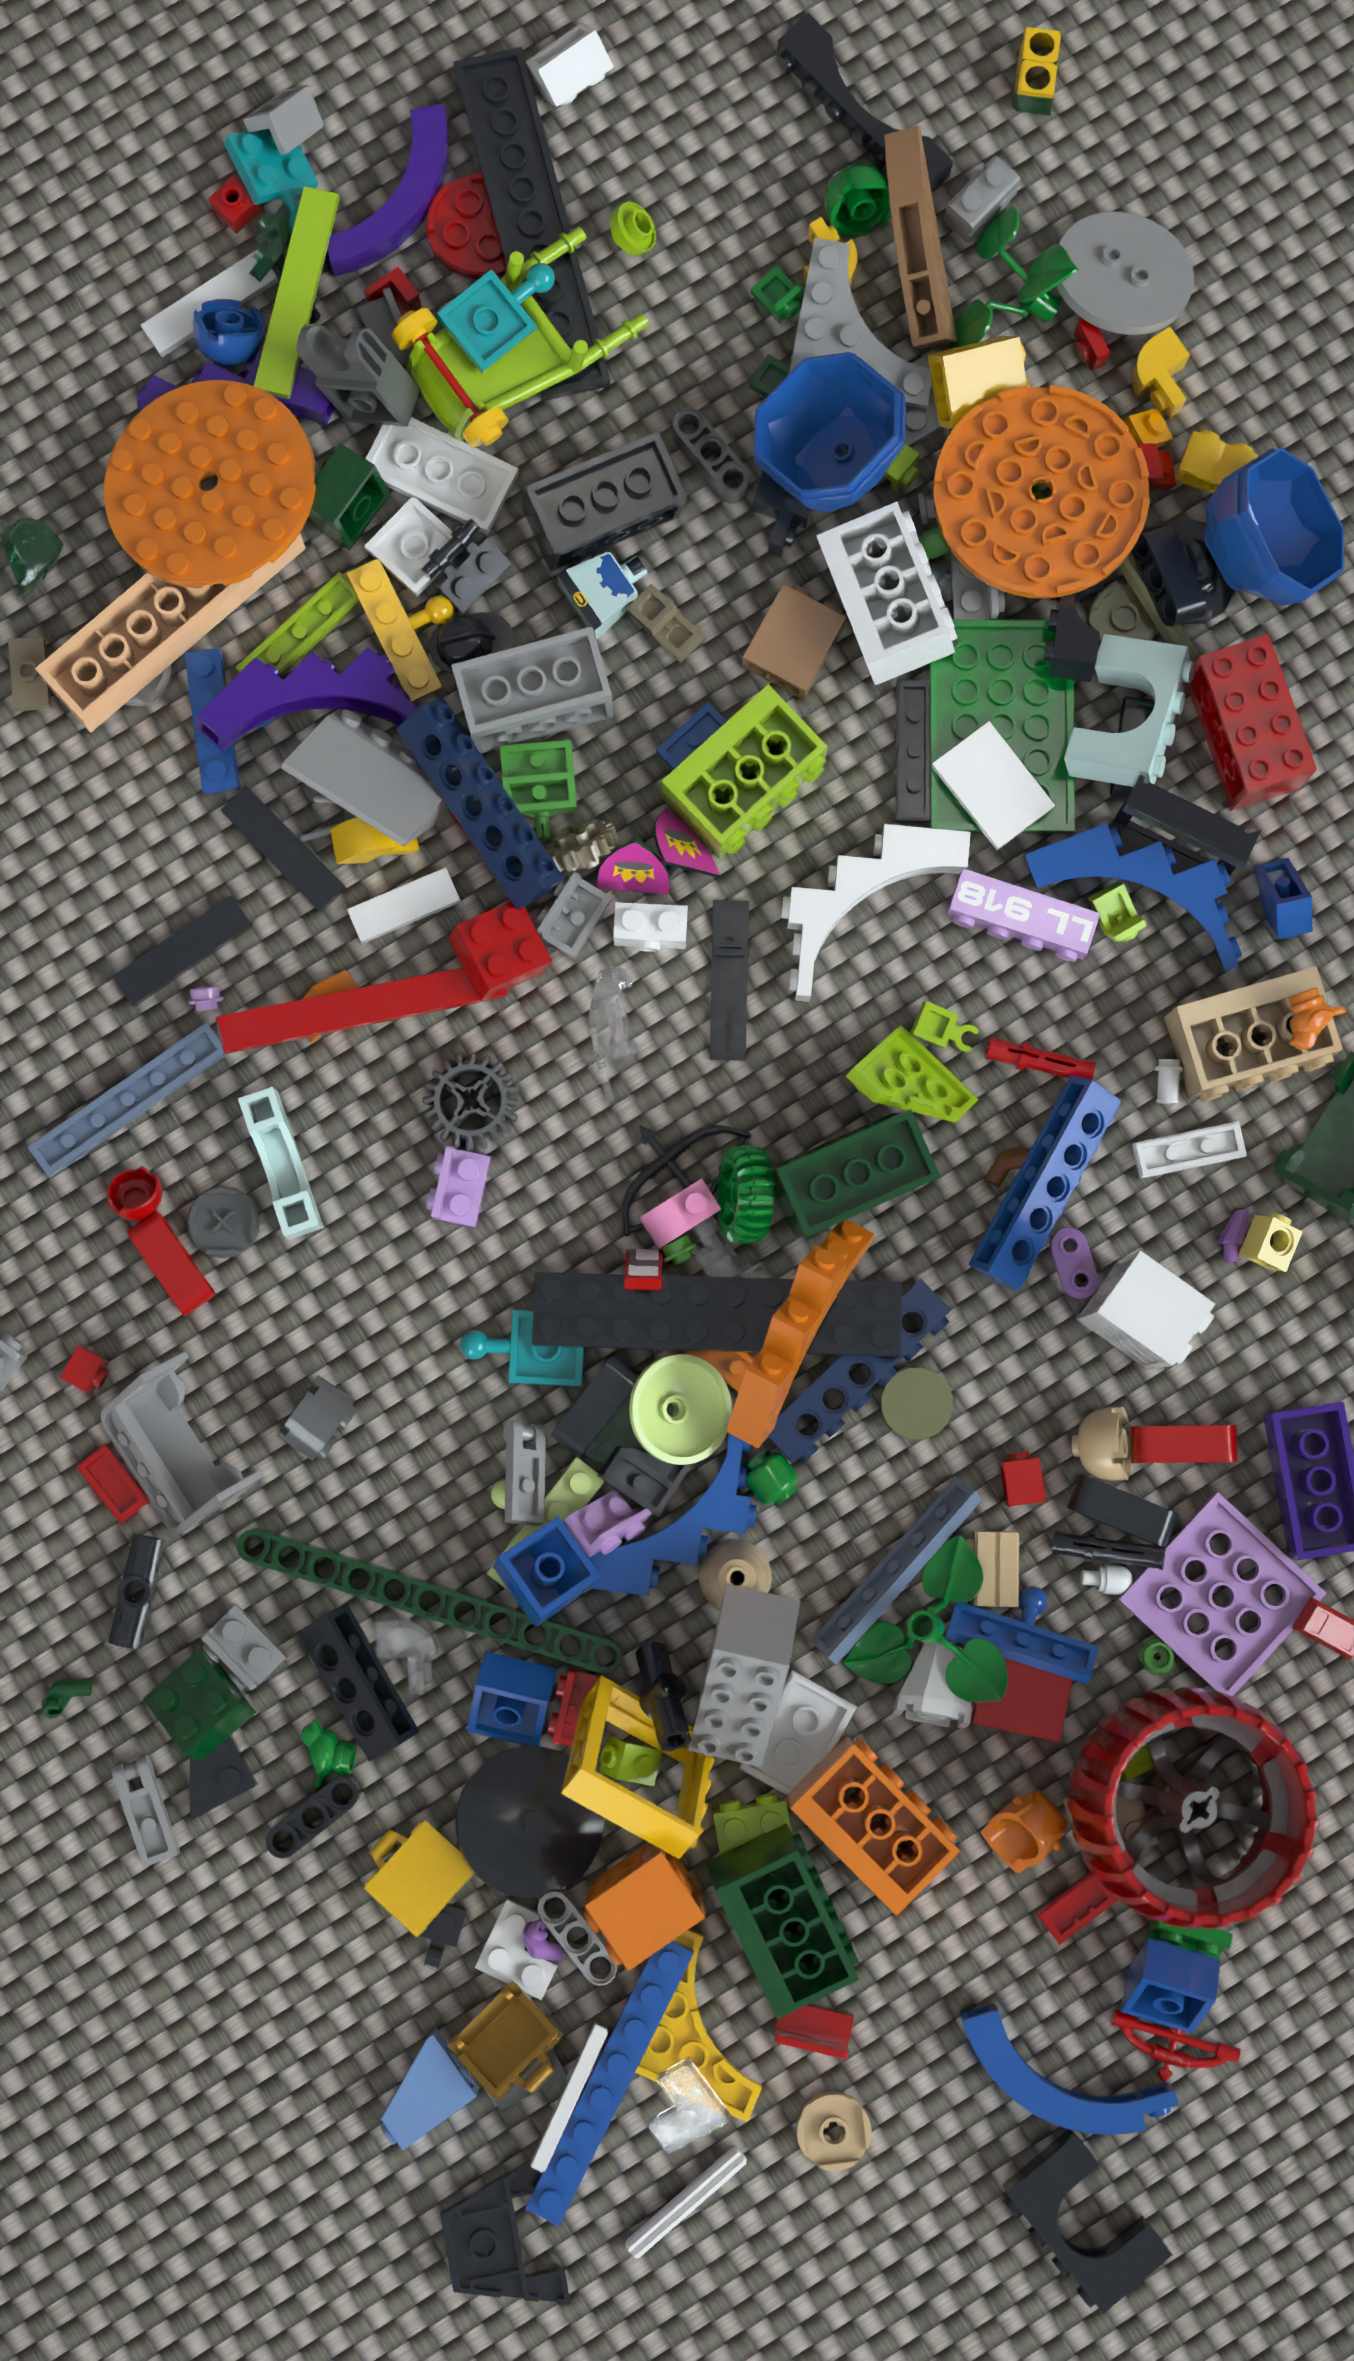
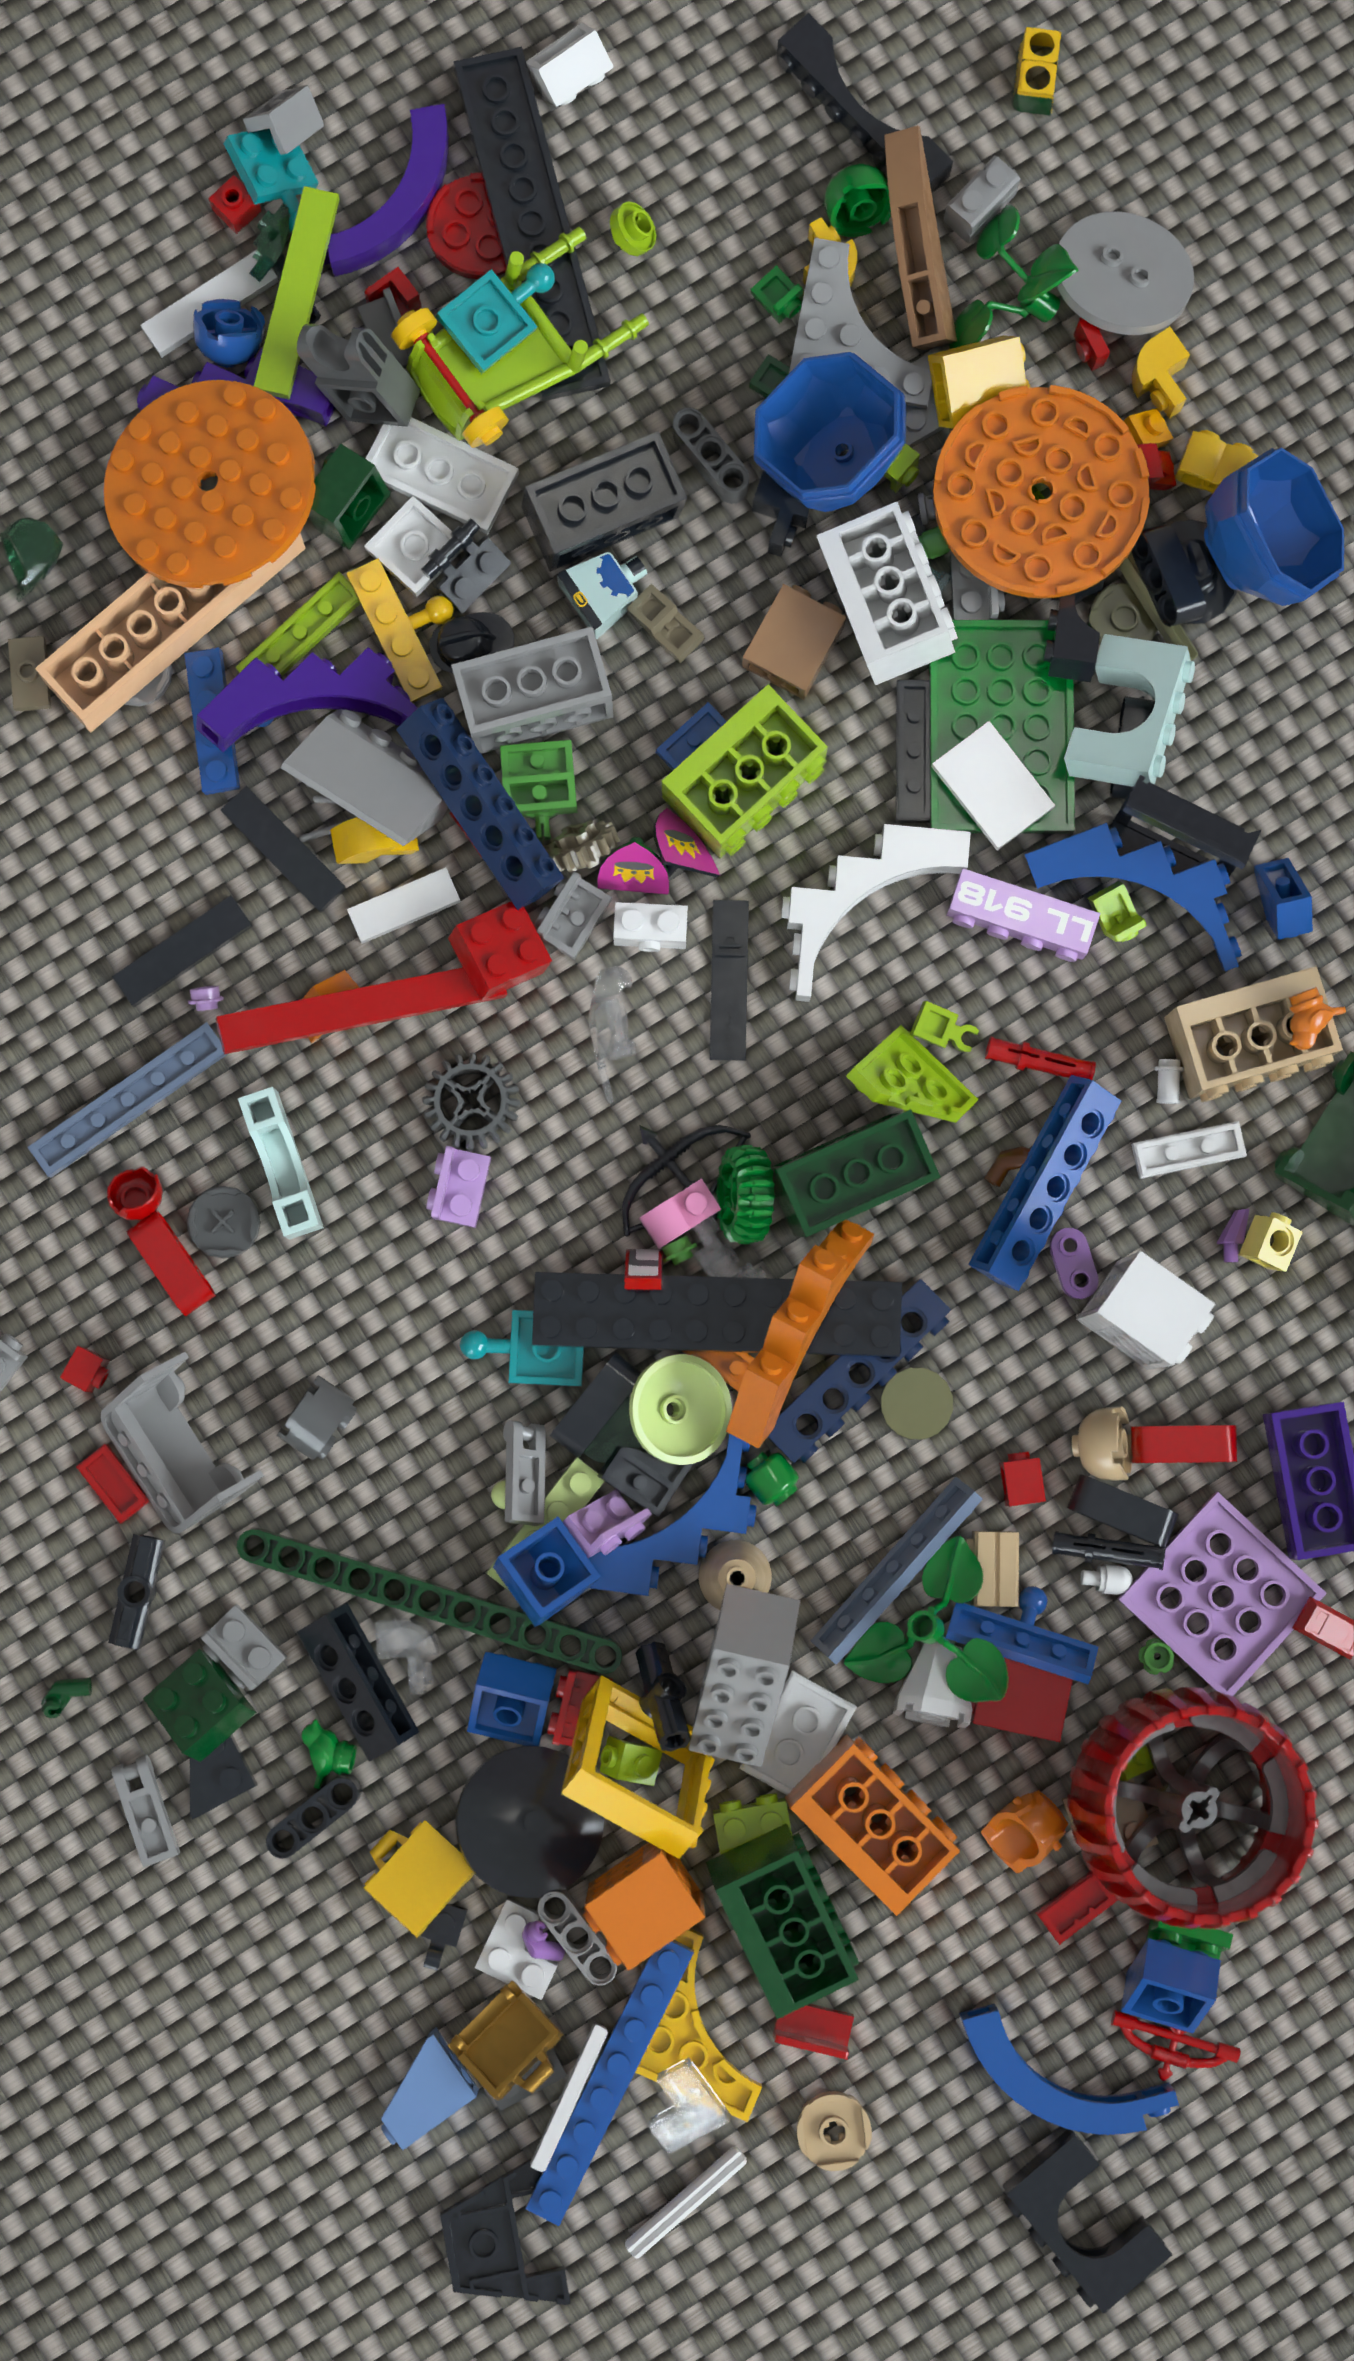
(1250, 722): red brick -> none

